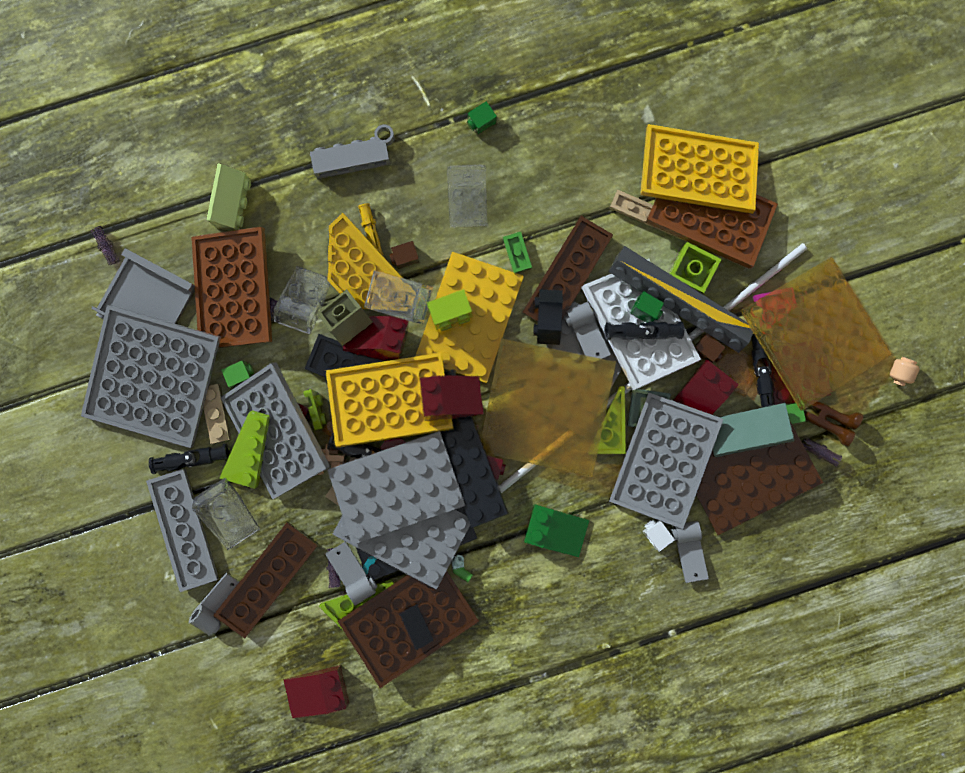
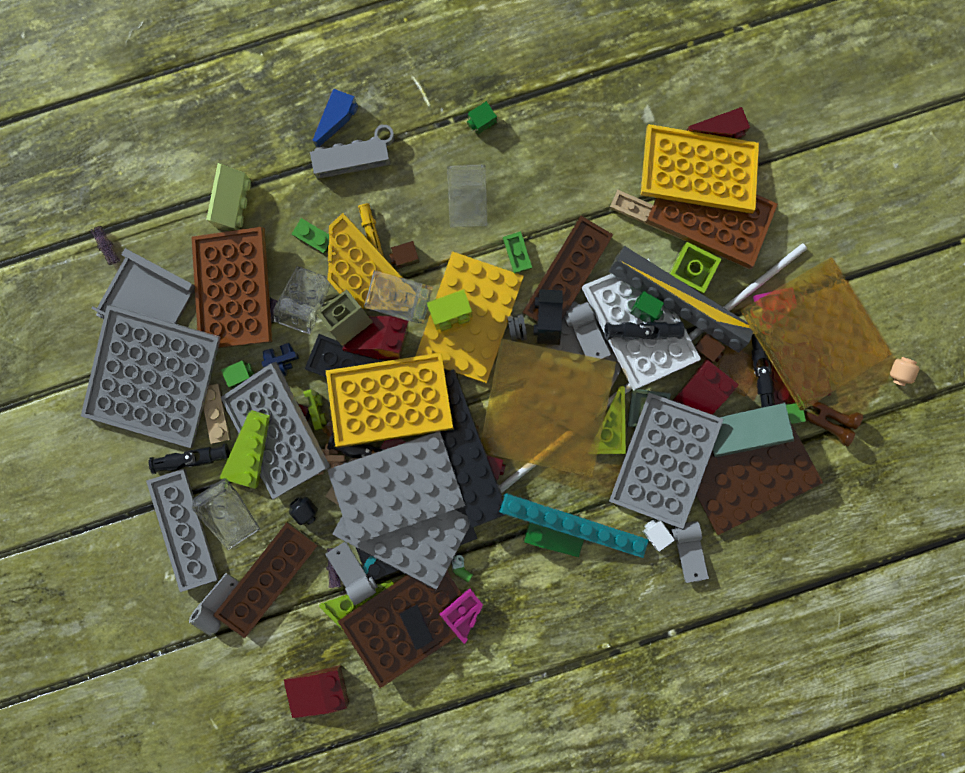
(288, 355): none -> dark blue hips
(303, 510): none -> black head
(311, 235): none -> bright green plate
(335, 116): none -> blue slope
(450, 397): dark red slope -> none
(462, 614): none -> dark pink wing
(514, 328): none -> dark grey wheel
(573, 525): none -> teal plate
(729, 124): none -> dark red slope
(822, 452): clear purple pin -> none

